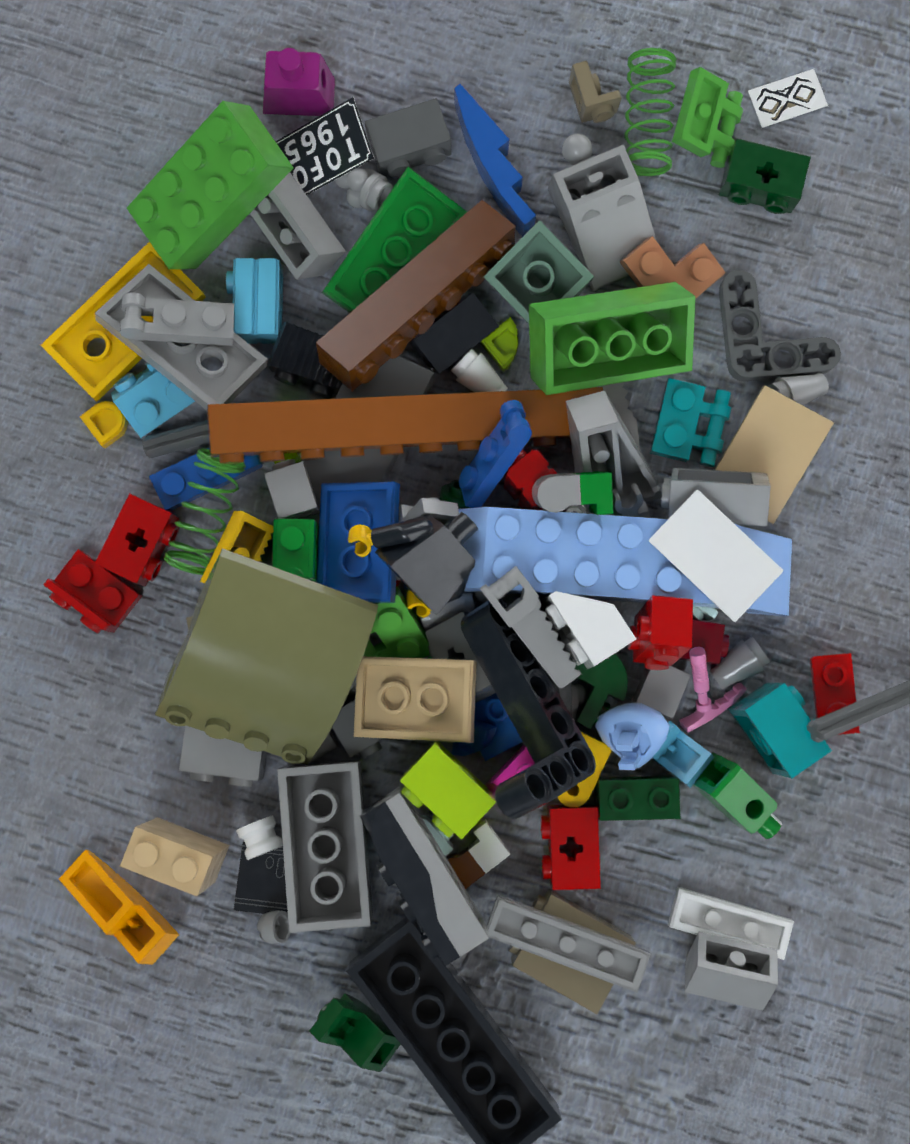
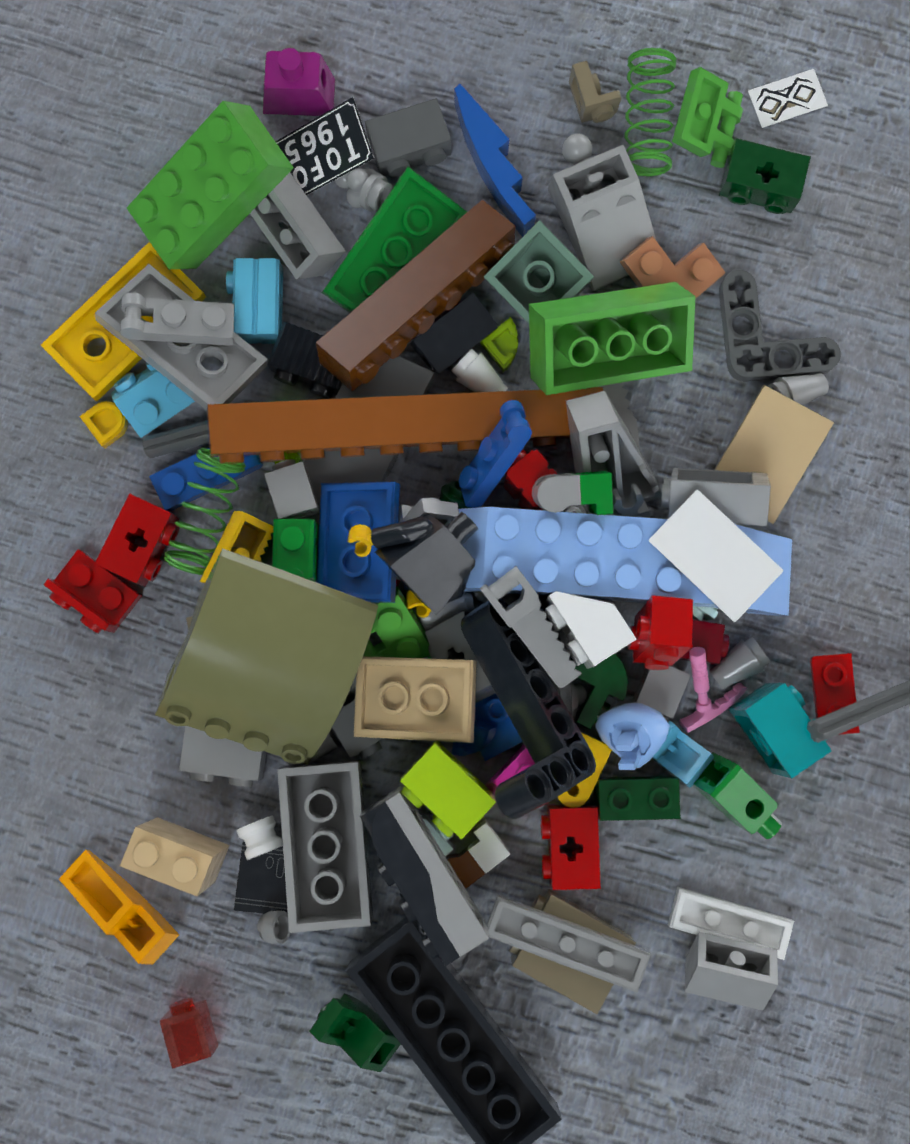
(188, 1032): none -> clear red brick
(678, 421): teal plate -> none

